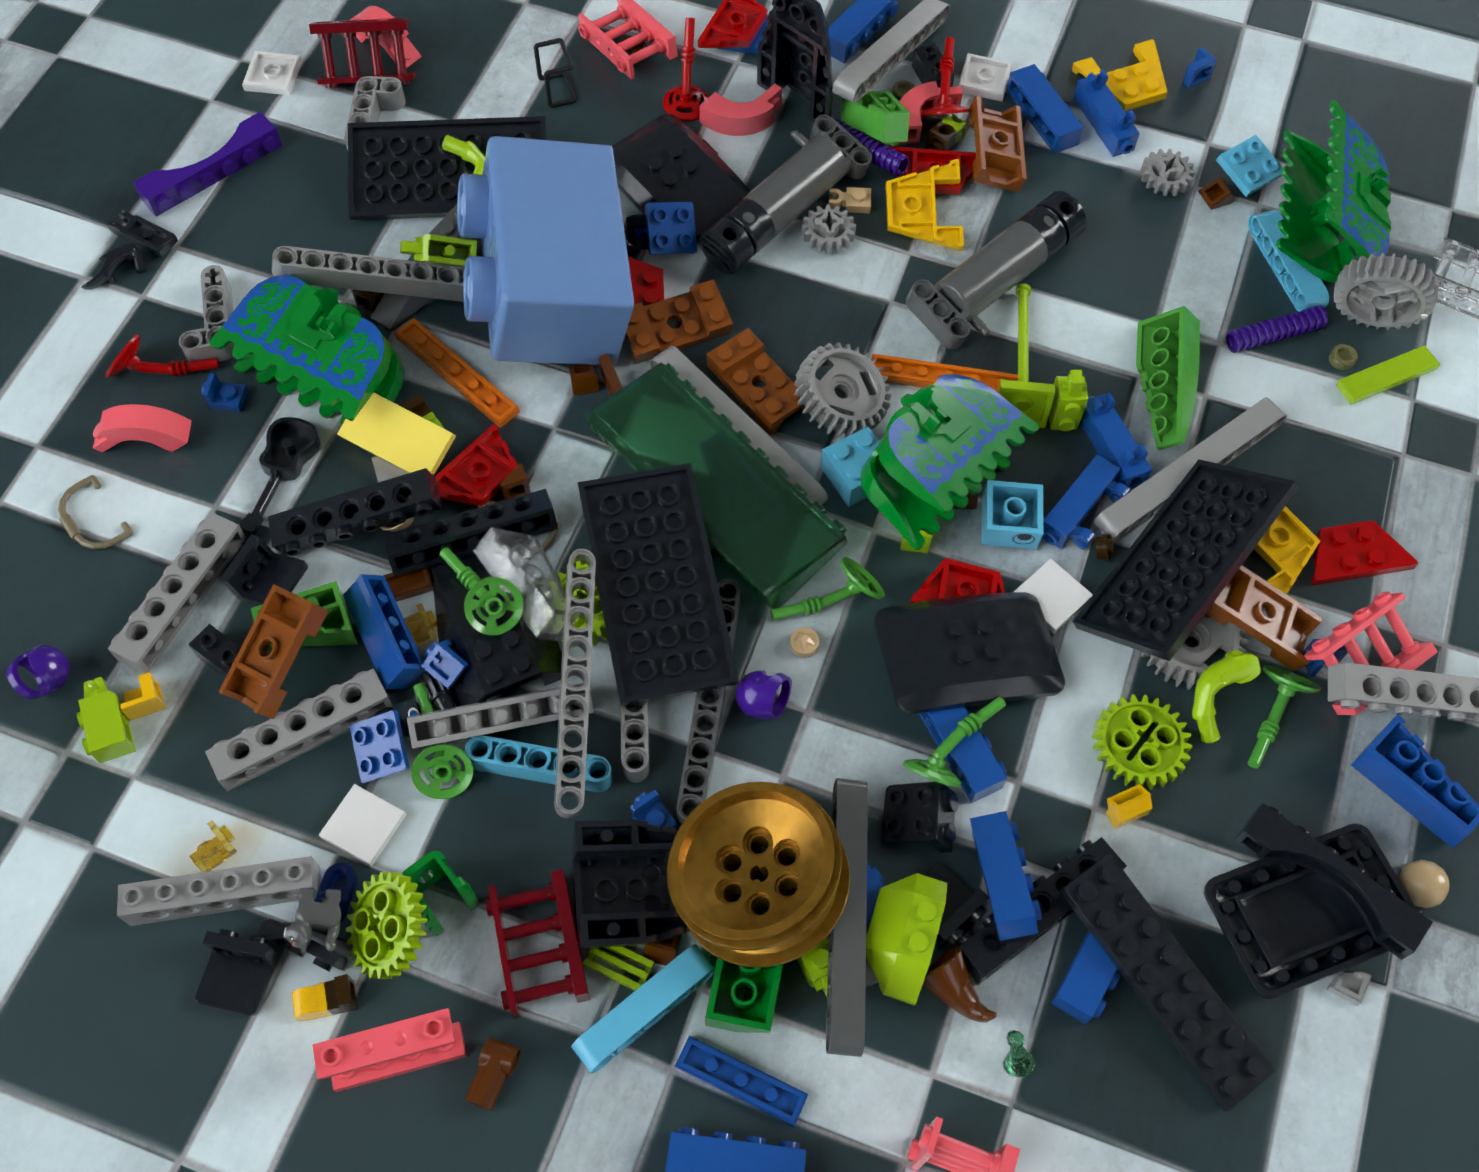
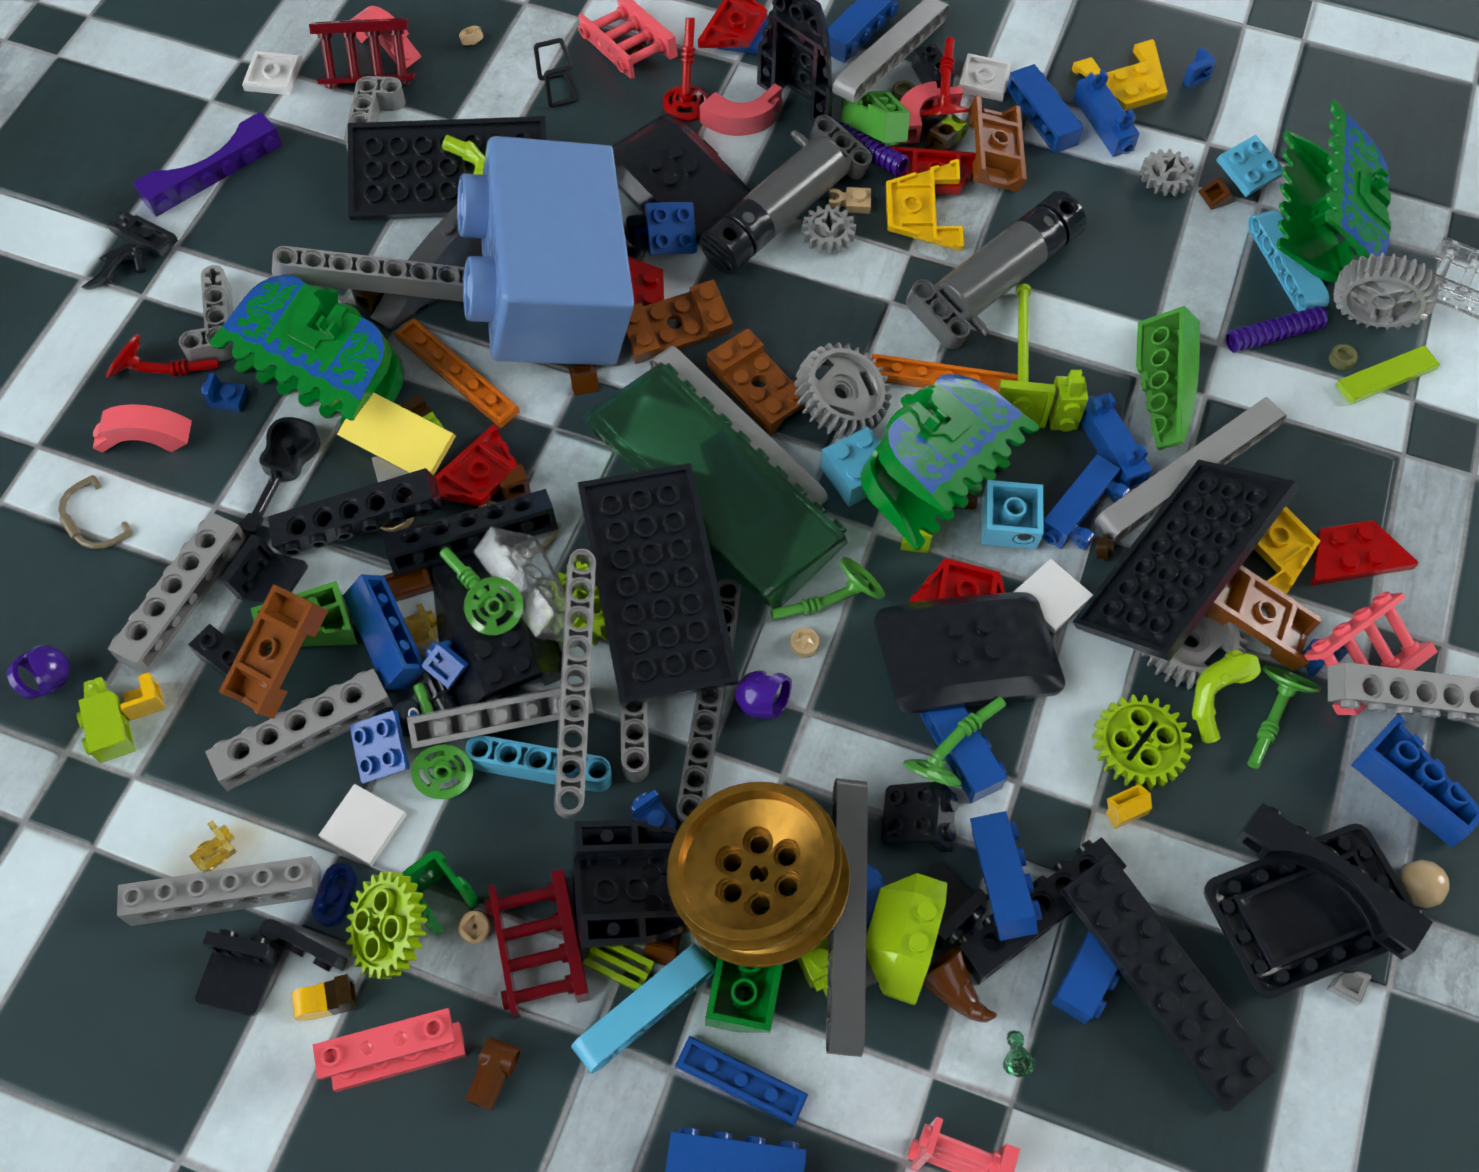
(318, 916): dark grey animal -> none
(440, 249): lime hinge -> none
(471, 35): none -> tan tile
(474, 926): none -> tan tile
(609, 374): reddish brown tile -> none

